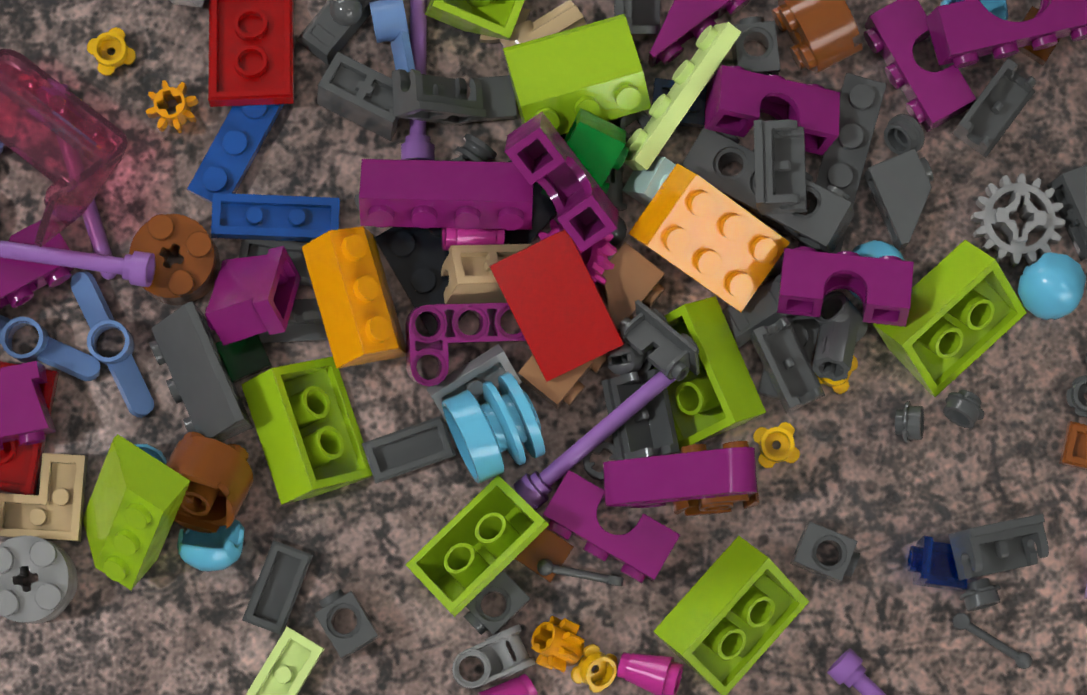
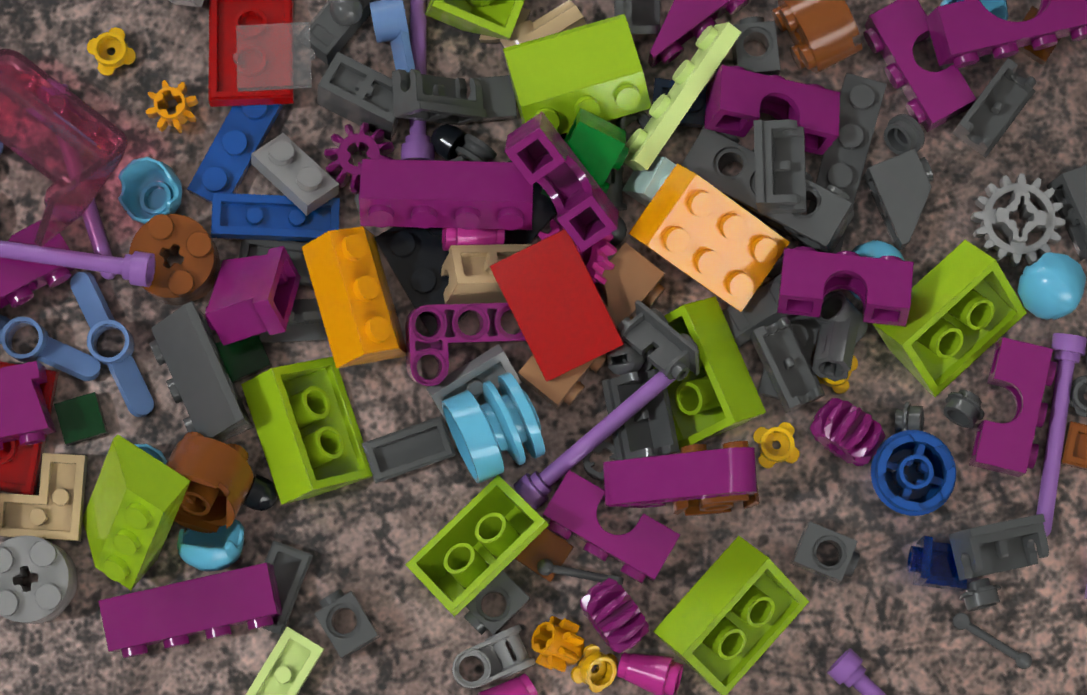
(81, 418): none -> dark green tile
(149, 189): none -> medium azure hair
(191, 608): none -> magenta brick
(261, 494): none -> black hinge
(274, 56): none -> clear piece
(295, 174): none -> light grey plate
(342, 156): none -> magenta gear
(446, 139): none -> black hinge
(614, 615): none -> magenta gear
(847, 431): none -> magenta gear
(913, 472): none -> blue cone
(1024, 372): none -> magenta arch
(1067, 352): none -> medium lavender piece

